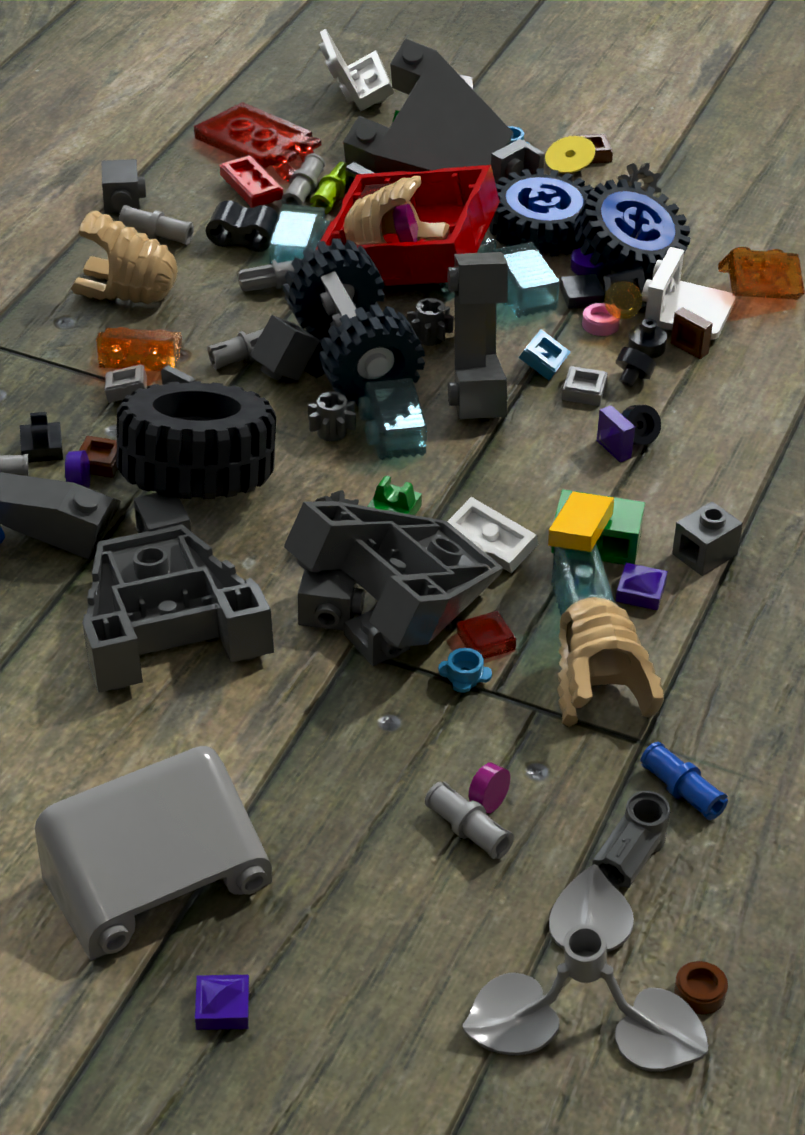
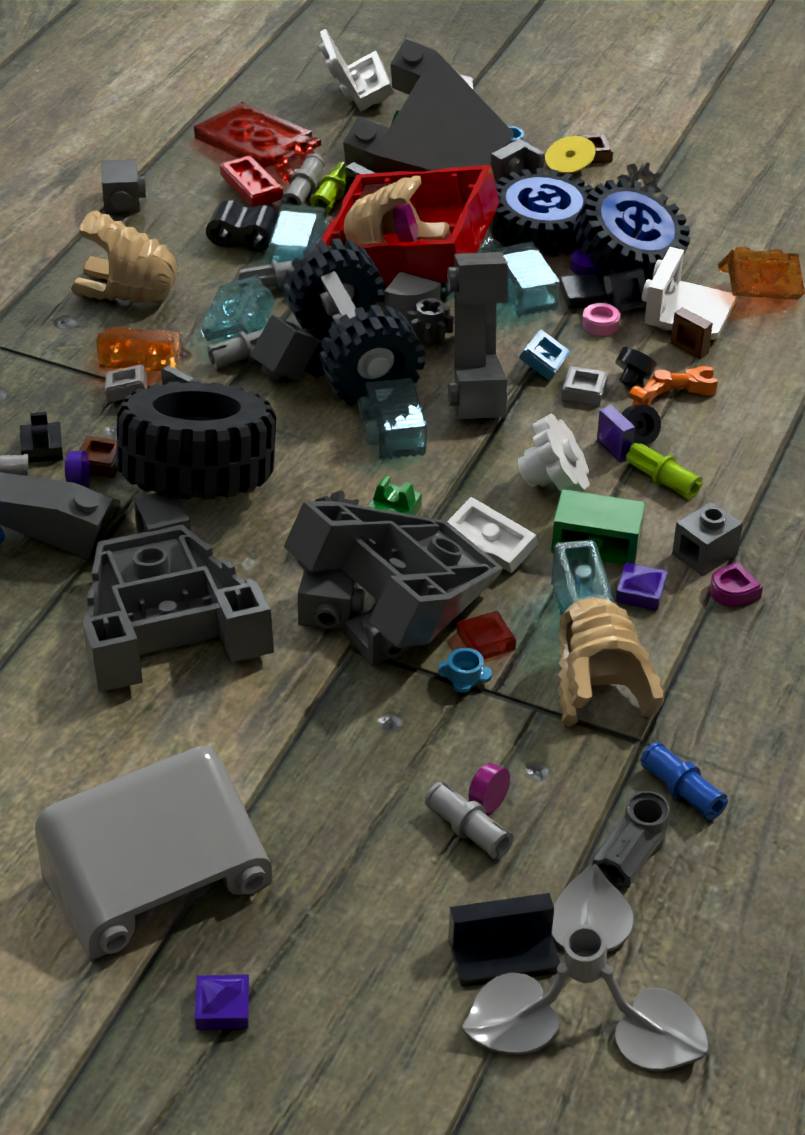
(157, 224): light grey pin -> none
(238, 308): none -> clear light blue bracket
(331, 416): dark grey gear -> none
(408, 290): none -> light grey brick
(503, 938): none -> black panel
(554, 457): none -> white plant
(581, 521): yellow tile -> none
(623, 300): clear yellow plate -> none
(648, 338): black tile -> none
(664, 470): none -> lime axle
(695, 380): none -> orange piece
(701, 986): reddish brown tile -> none
(734, 586): none -> magenta tile

